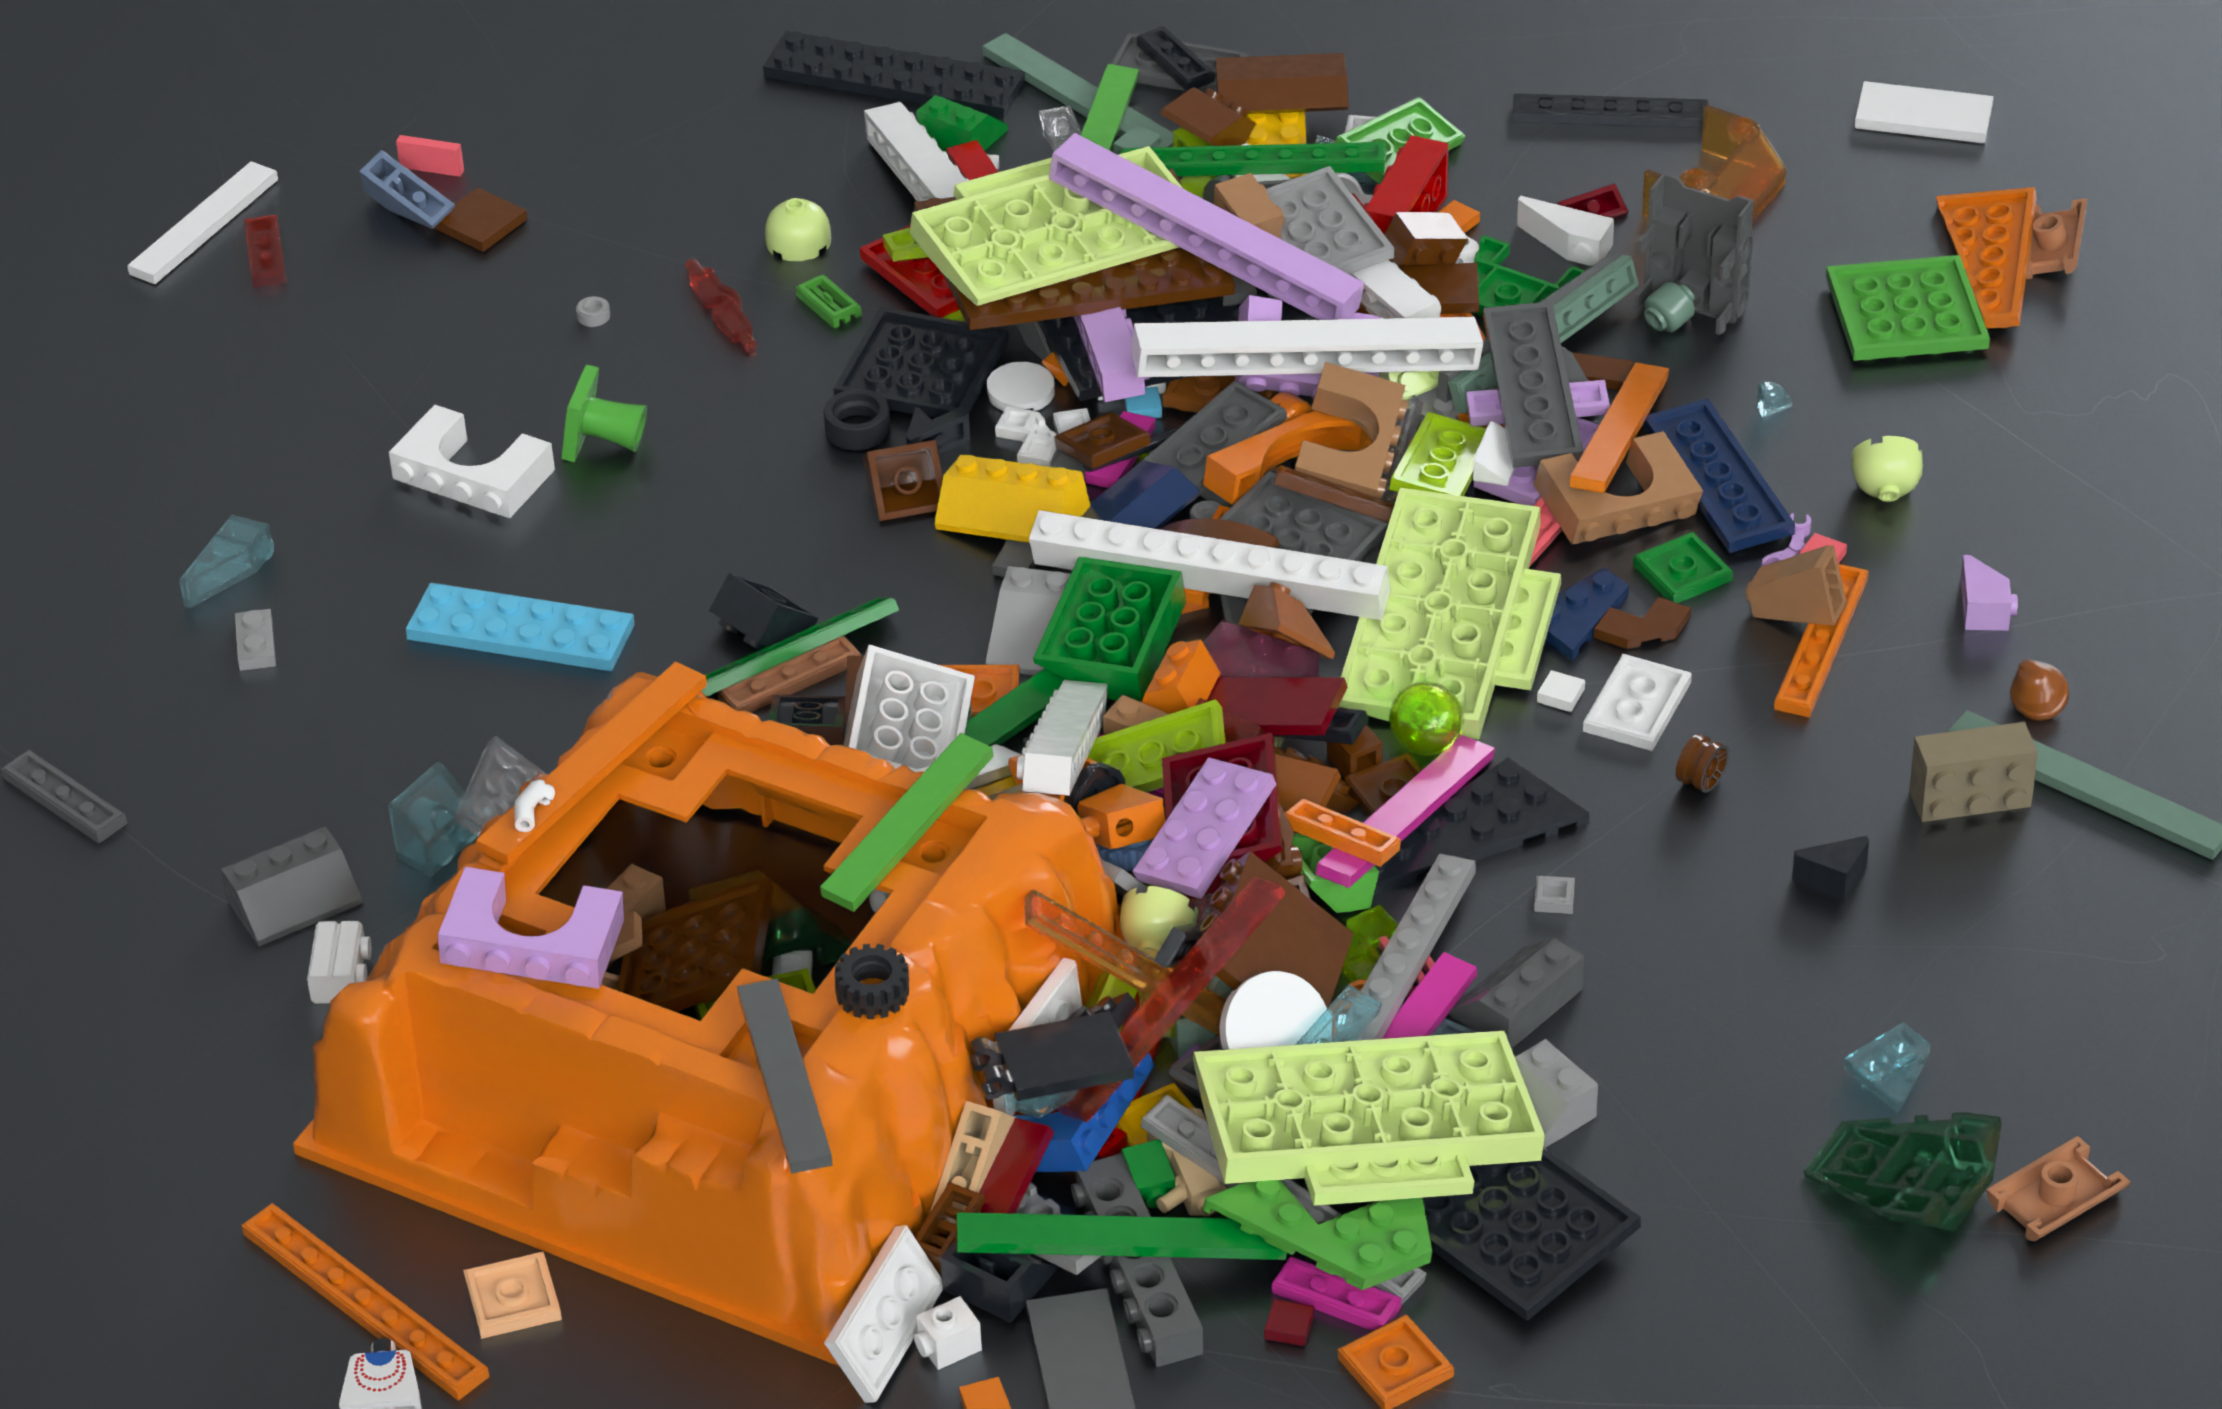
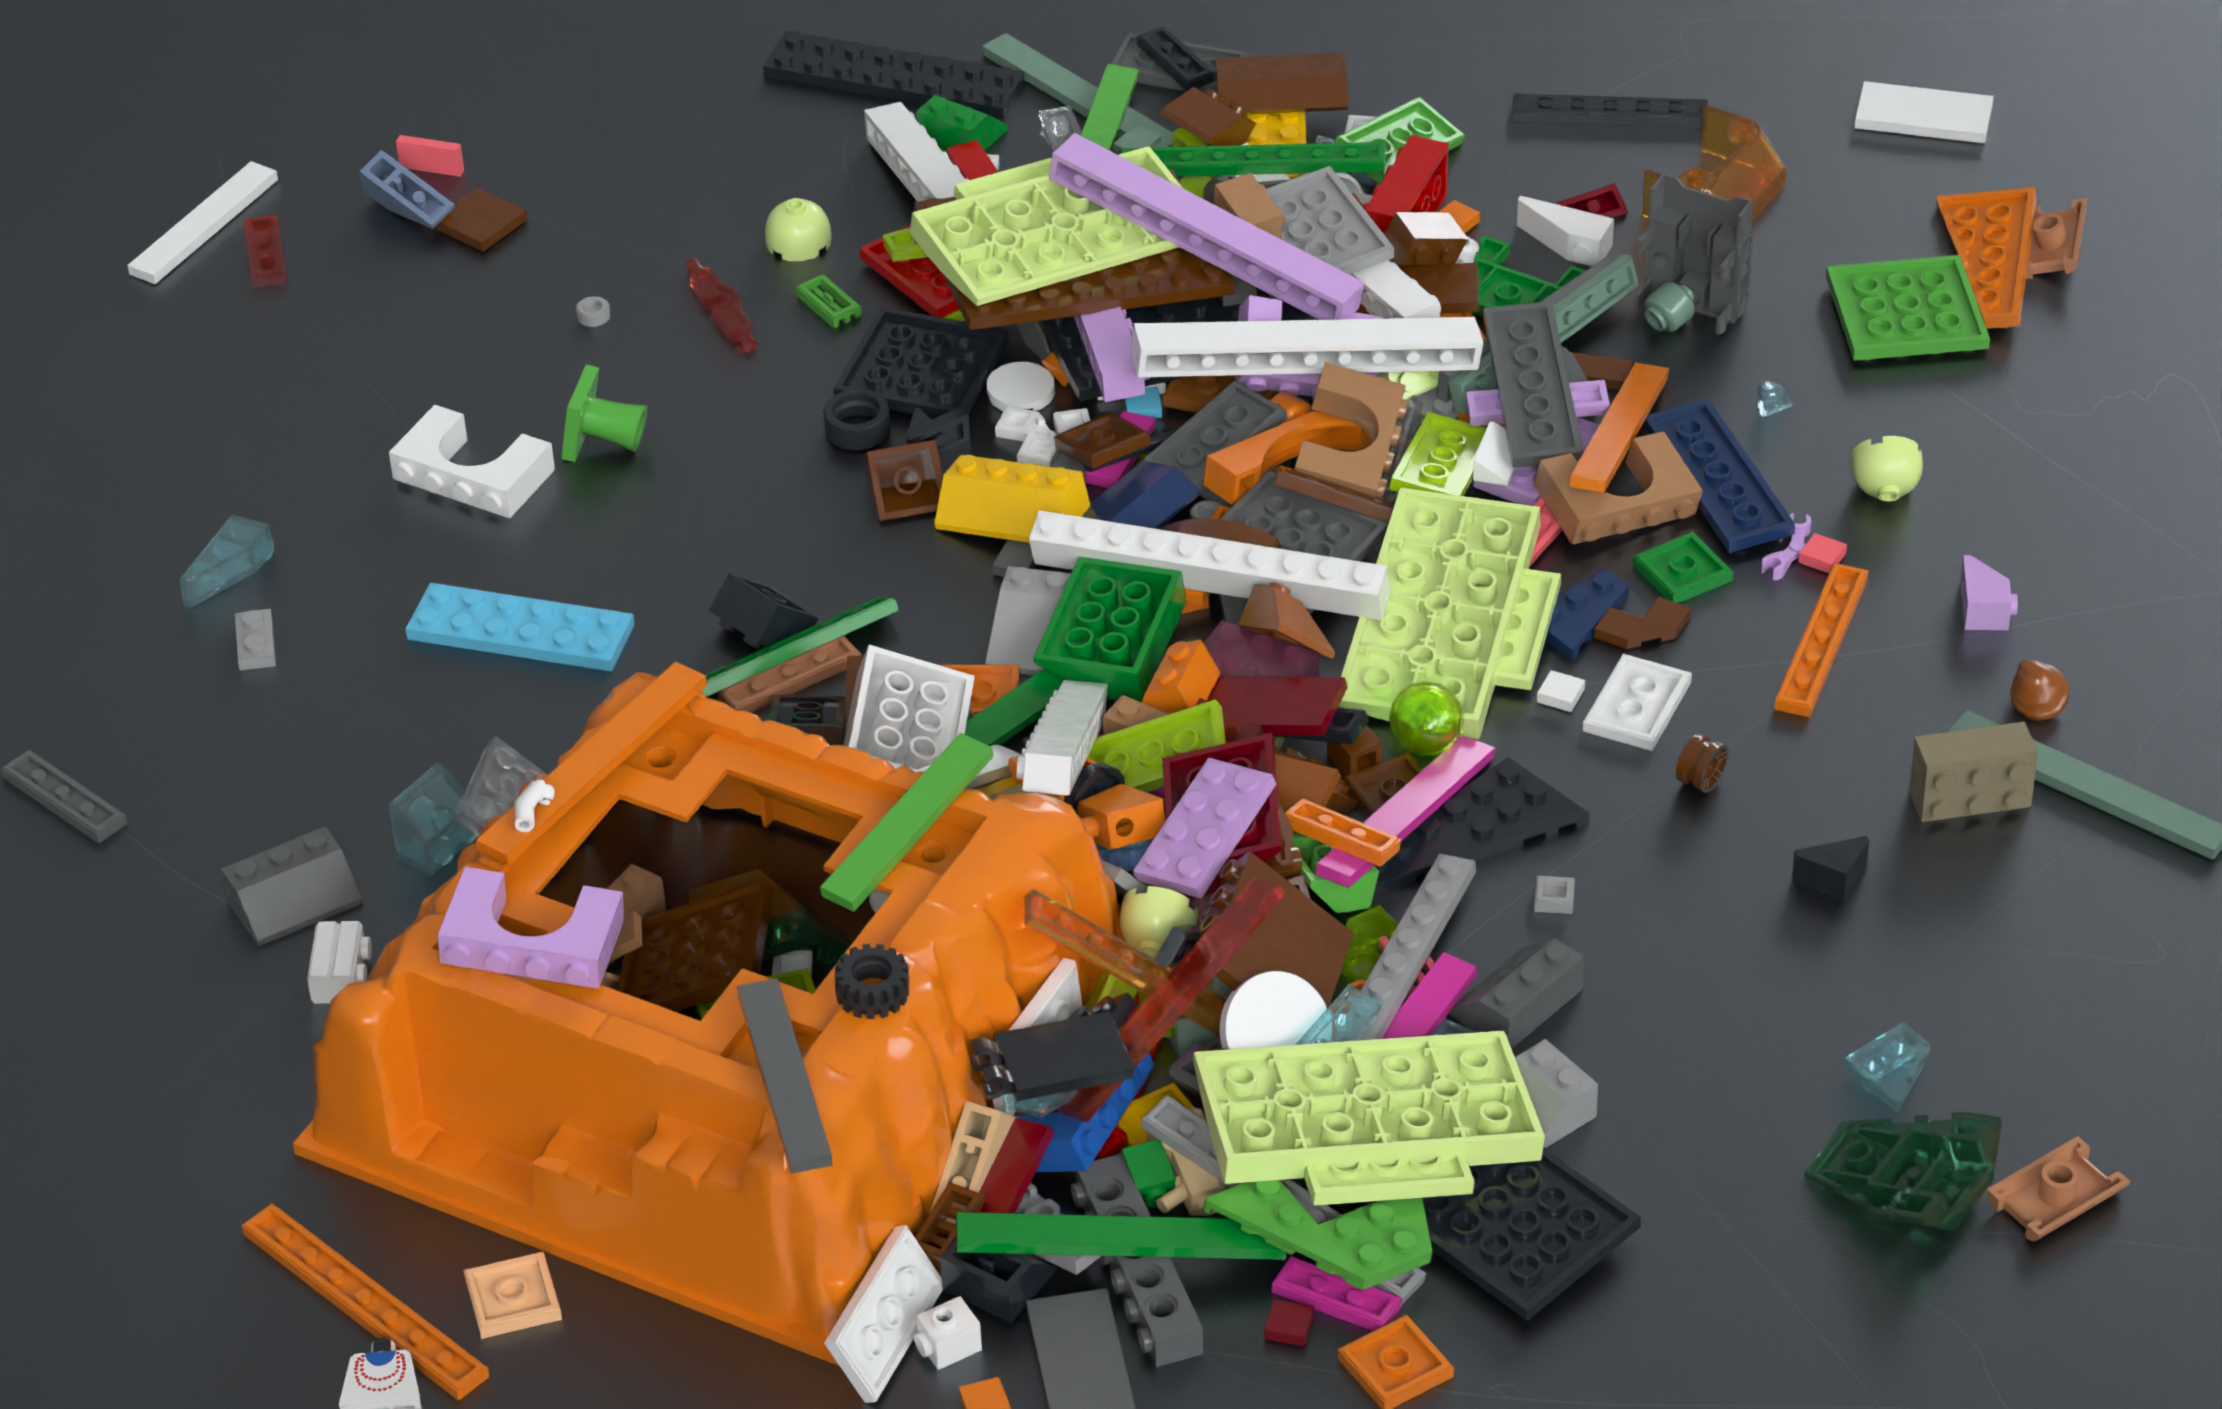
(1799, 589): medium nougat slope -> none

